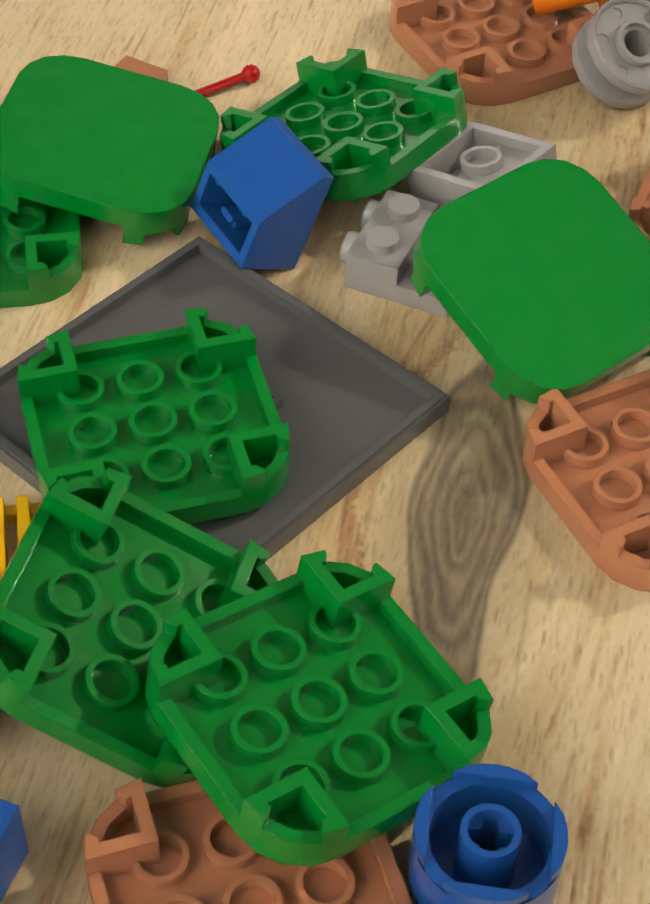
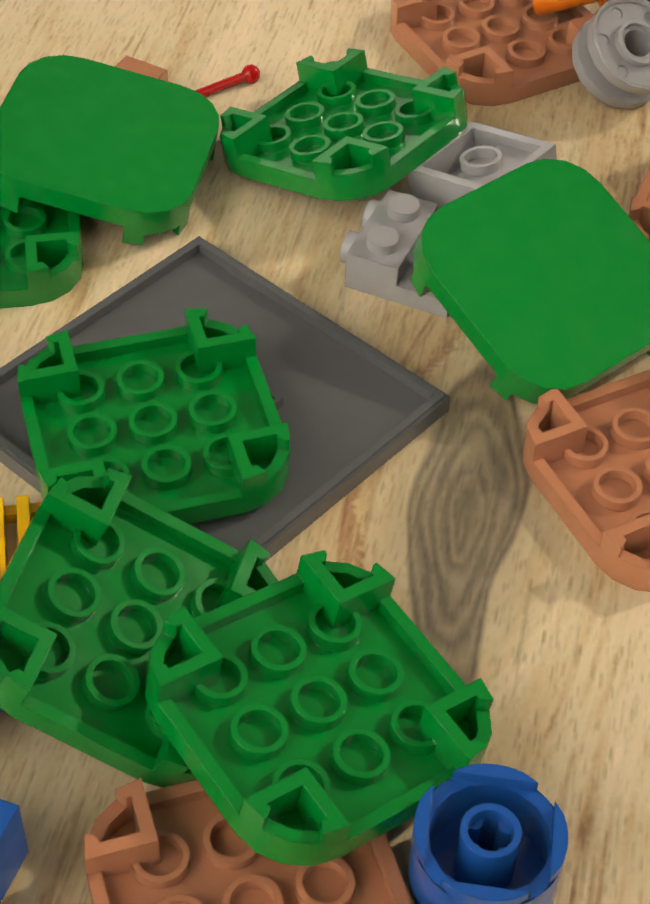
(263, 196): blue slope -> none

